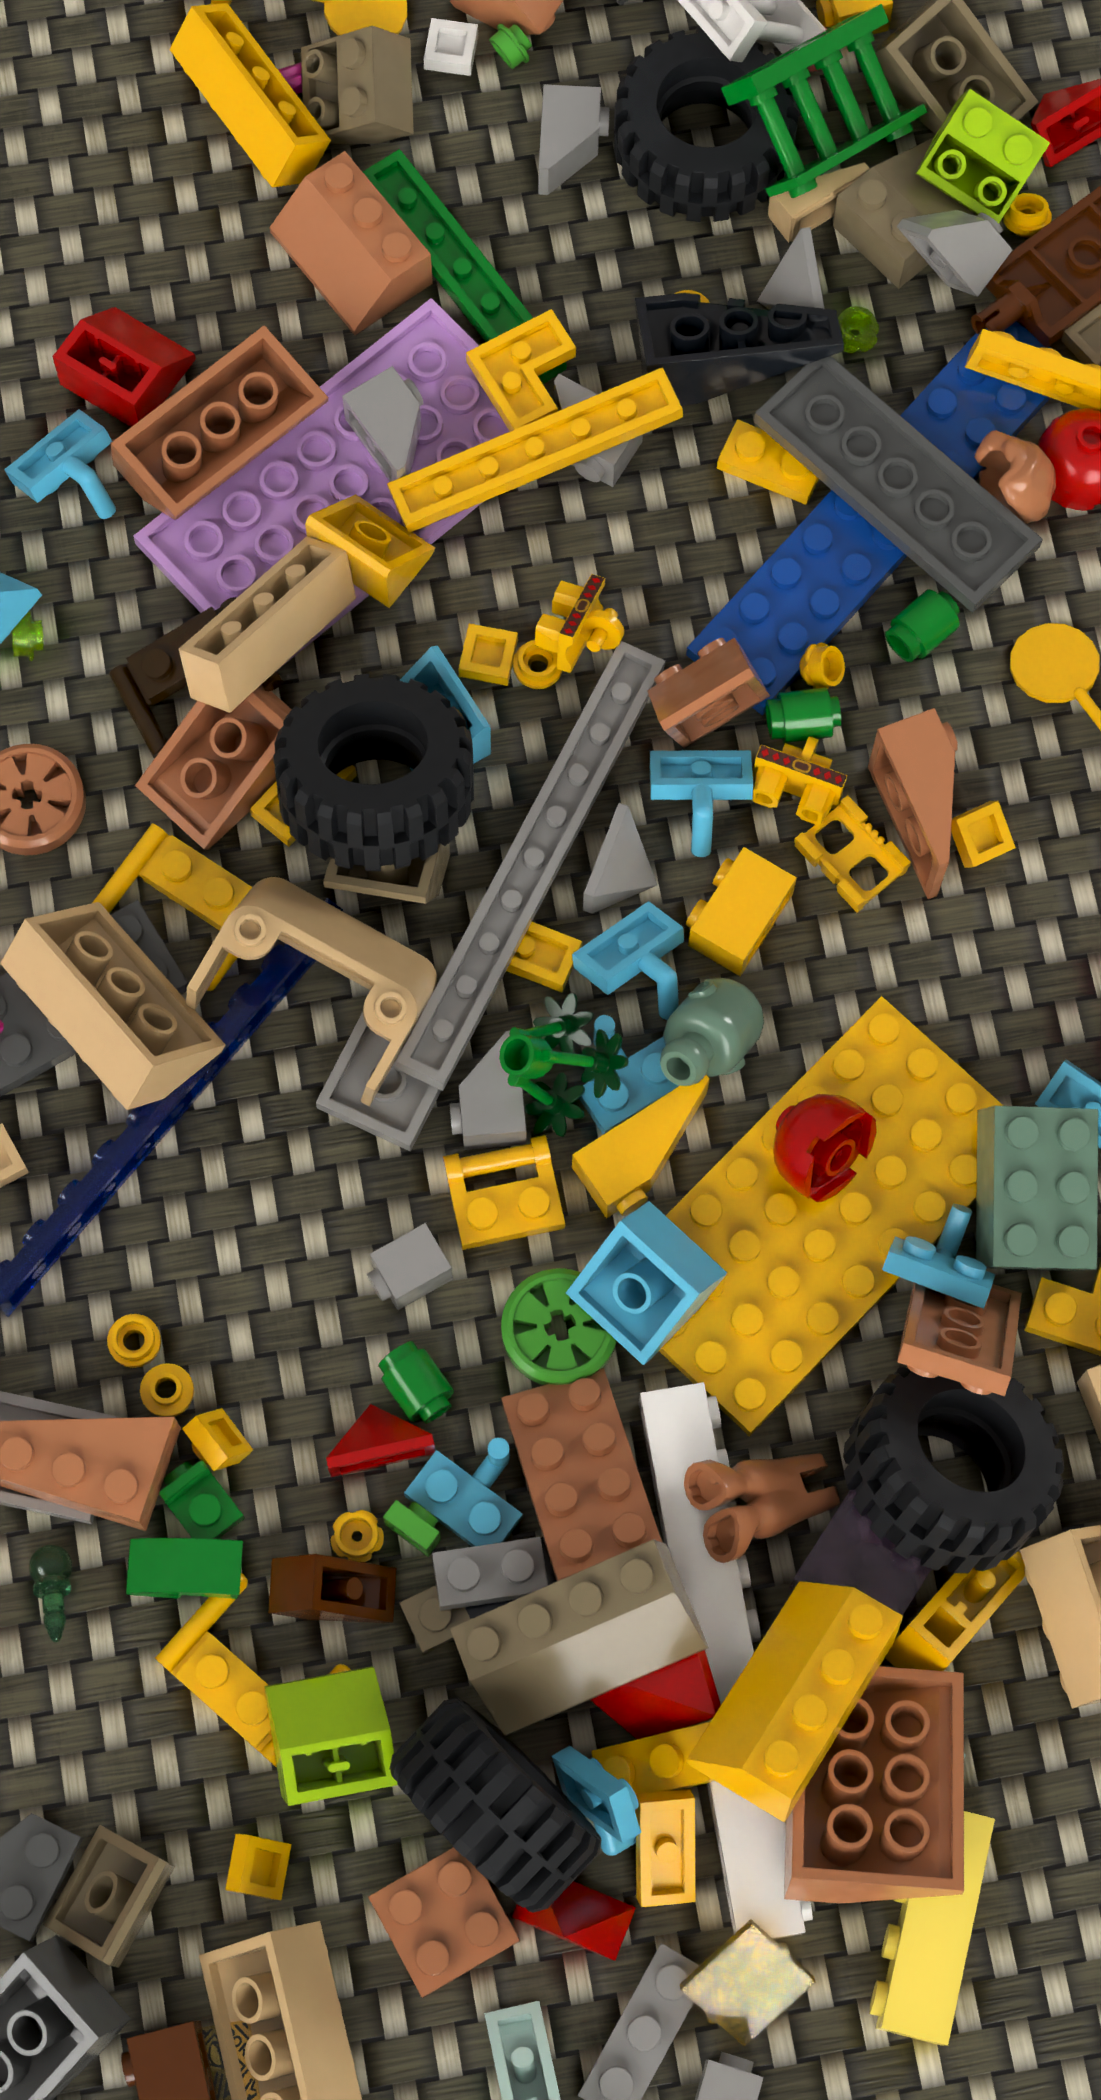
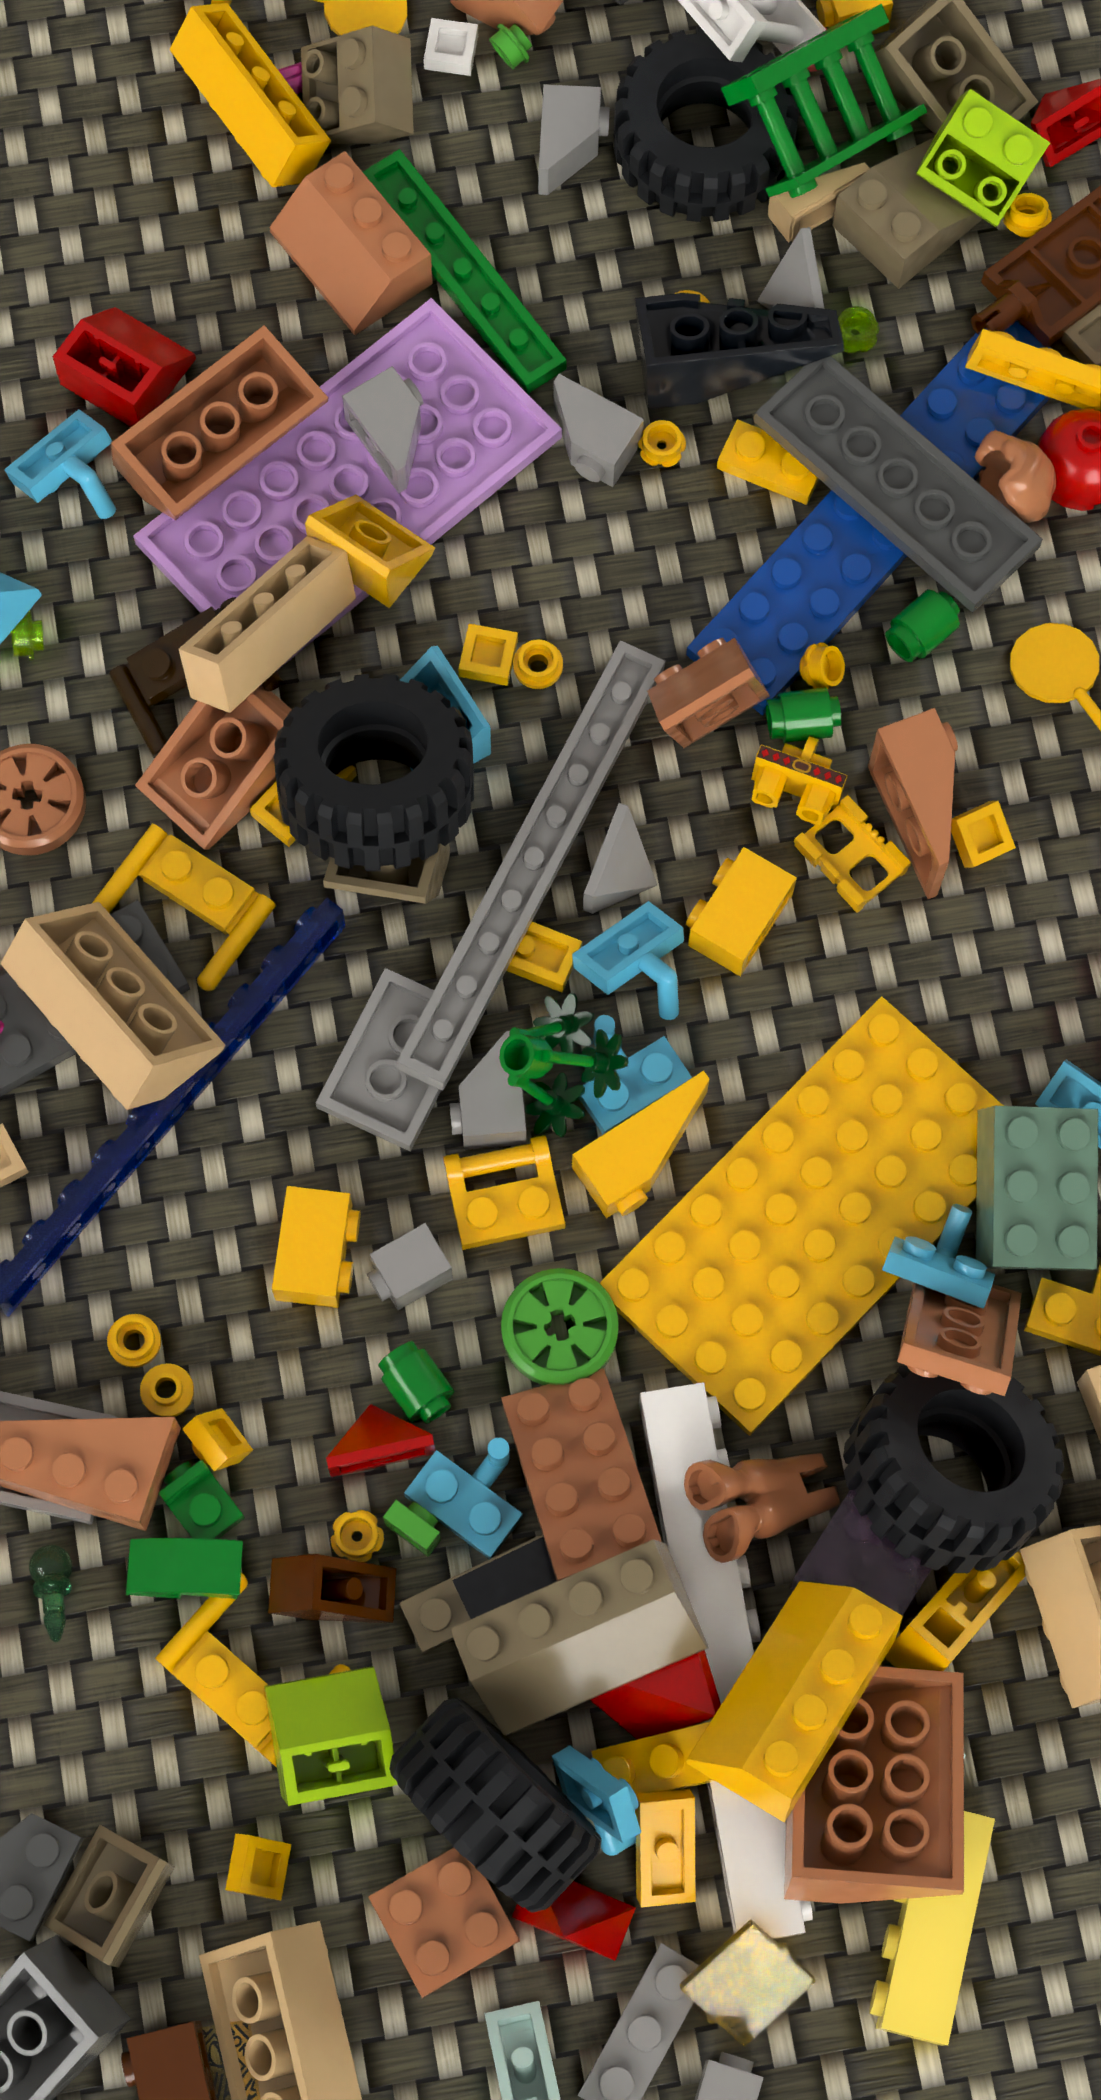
(314, 1247): none -> yellow brick
(394, 974): tan windscreen -> none
(489, 1573): light grey plate -> none
(511, 367): yellow plate -> none
(535, 450): yellow plate -> none
(584, 624): yellow hips -> none
(645, 1282): medium azure slope -> none
(662, 432): none -> yellow plate
(701, 778): medium azure plate -> none
(711, 1032): sand green piece -> none
(820, 1143): red cylinder -> none
(958, 247): light grey slope -> none

